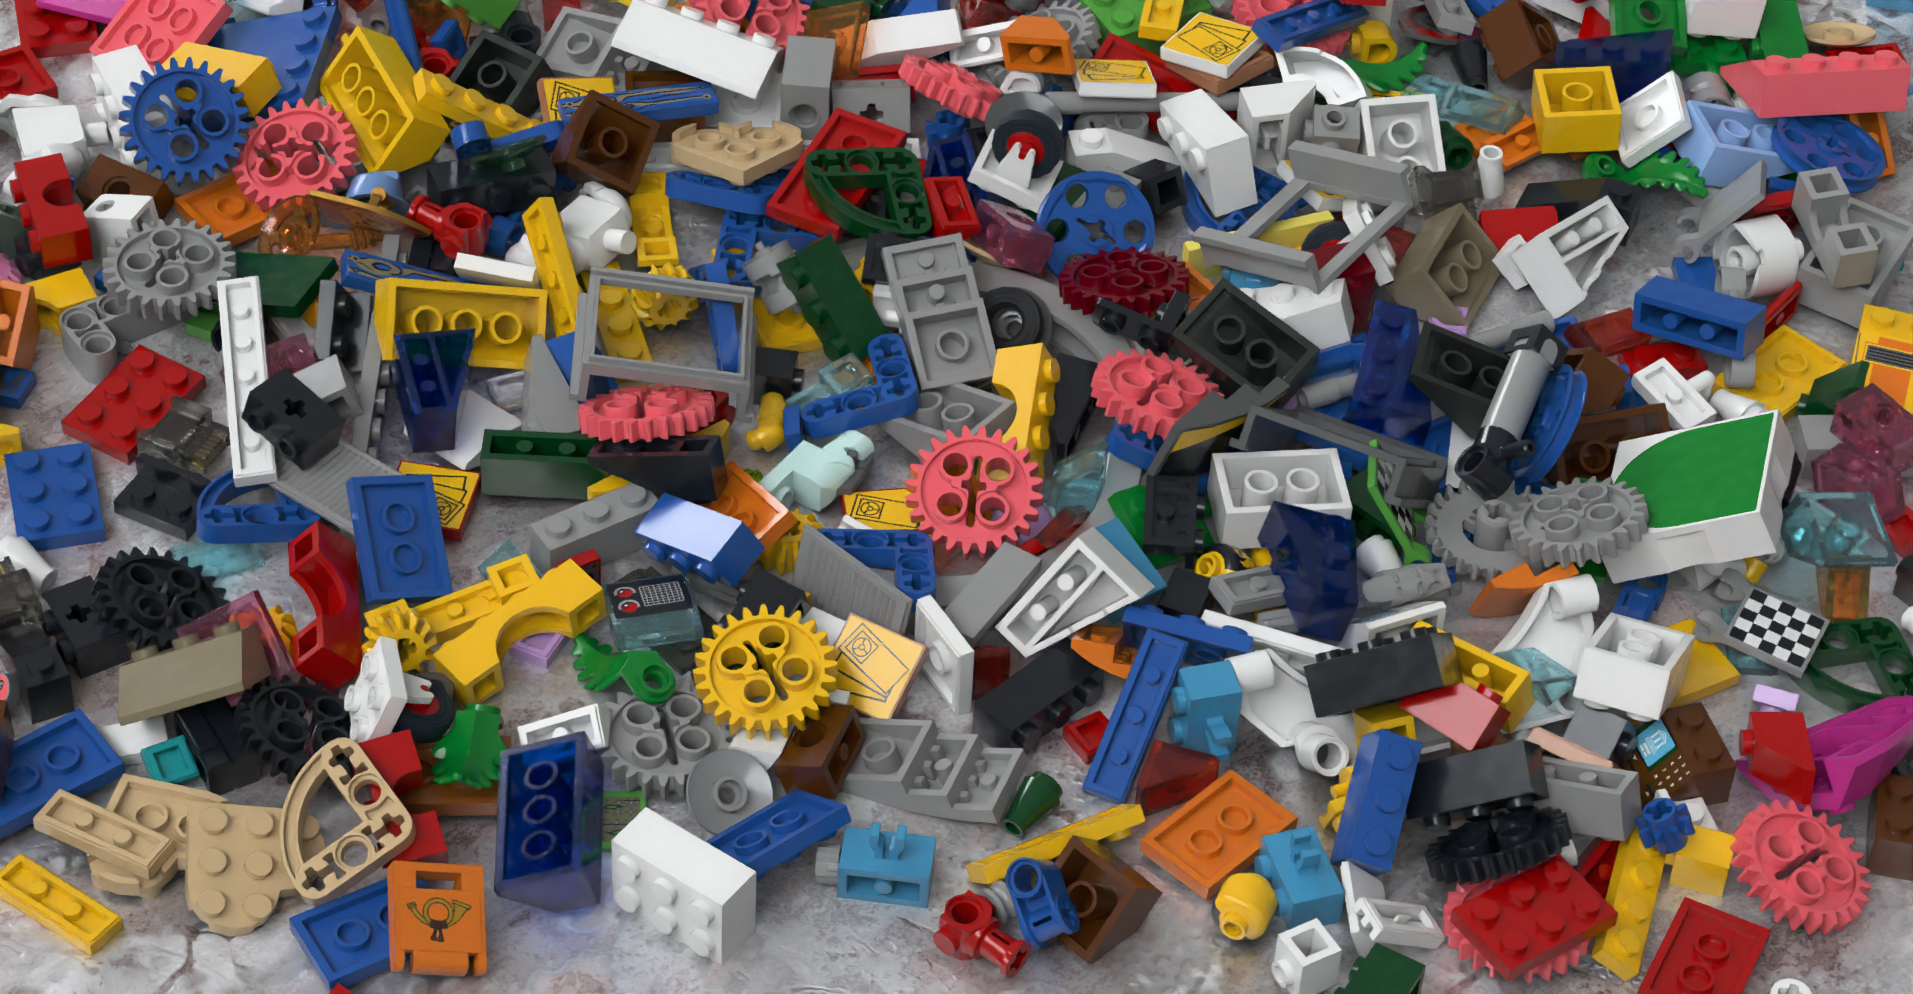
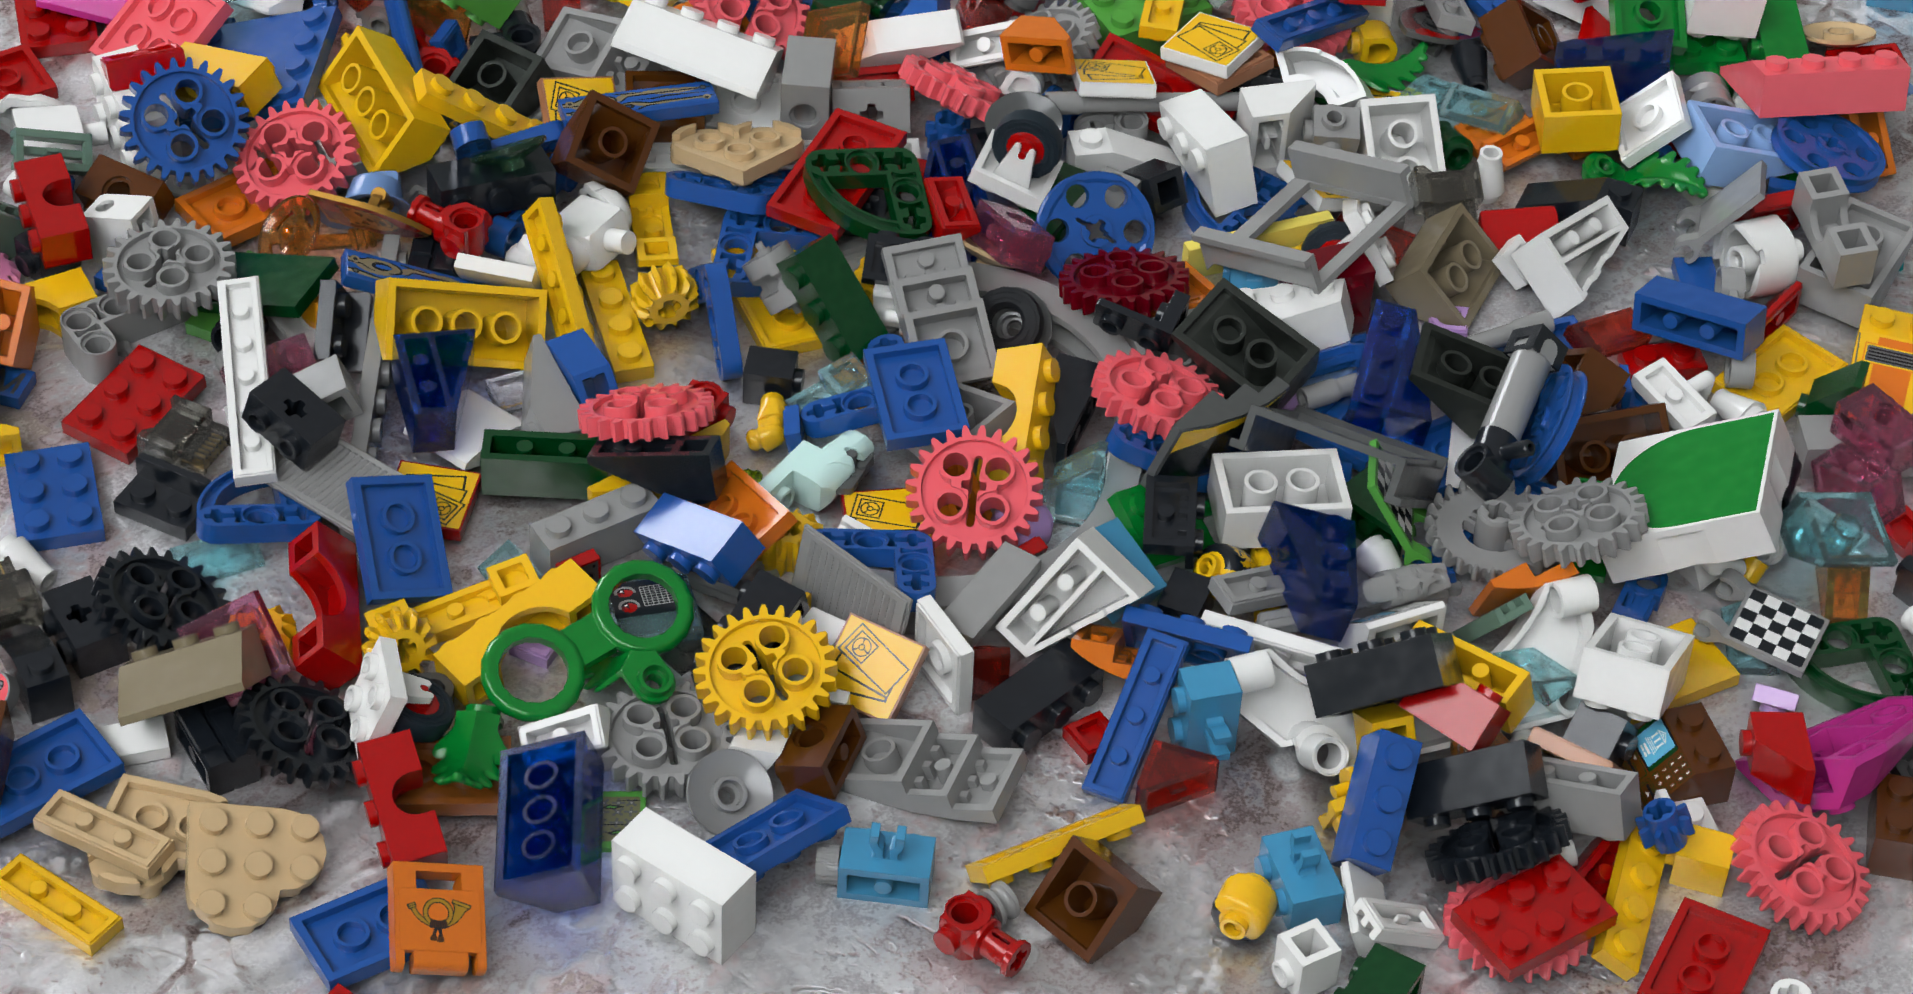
(84, 139): none -> sand green tile
(127, 66): none -> red slope
(170, 761): teal tile -> none
(373, 818): tan beam -> none
(586, 362): light grey piece -> none
(586, 640): none -> green bar
(915, 393): none -> blue plate
(1033, 802): dark green cone -> none
(1047, 907): blue piece -> none
(1062, 526): clear red tile -> none
(1216, 833): orange plate -> none
(1494, 618): none -> sand green tile

